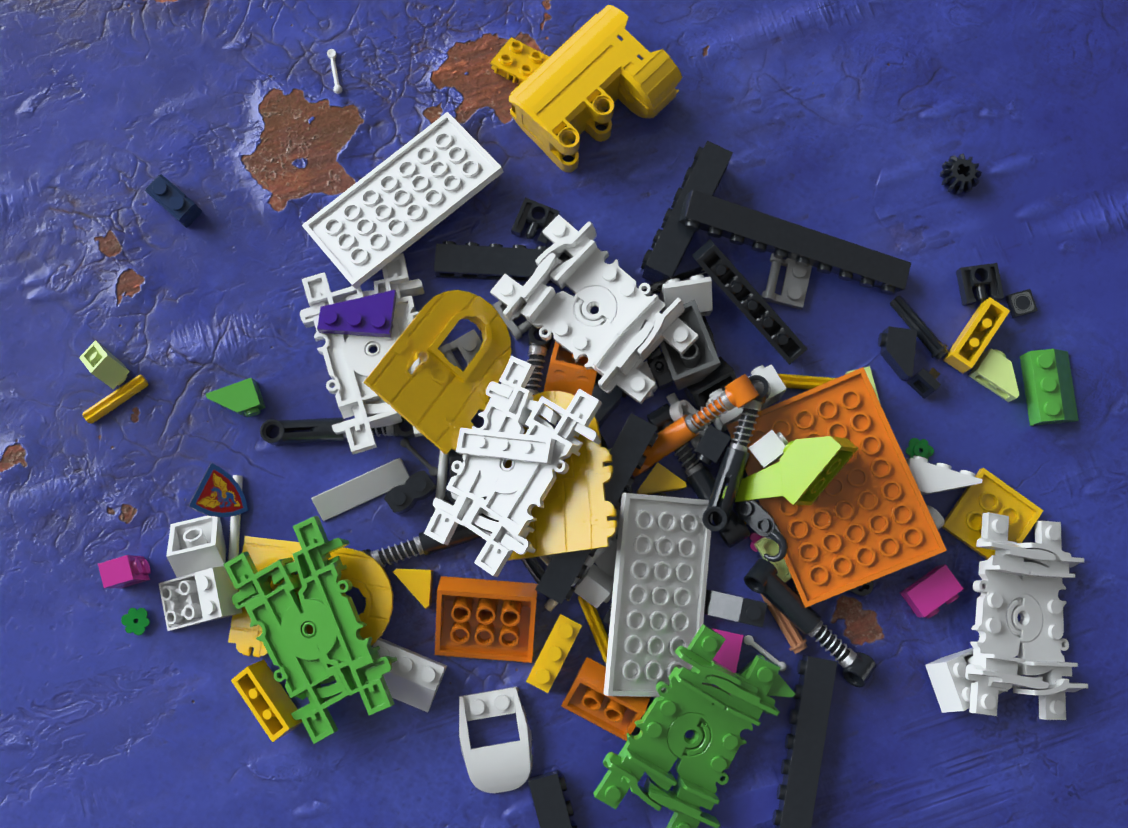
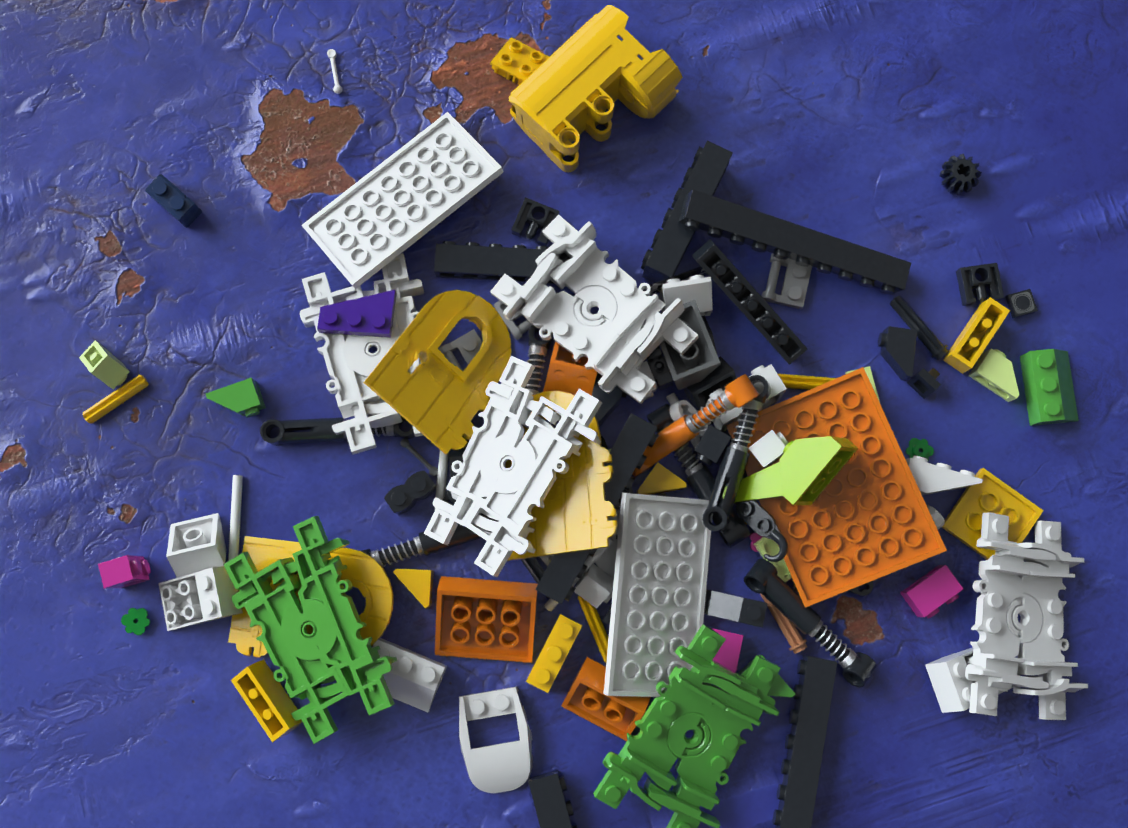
(218, 494): shield -> none
(360, 489): white slope -> none
(505, 445): white plate -> none
(748, 640): white hinge -> none

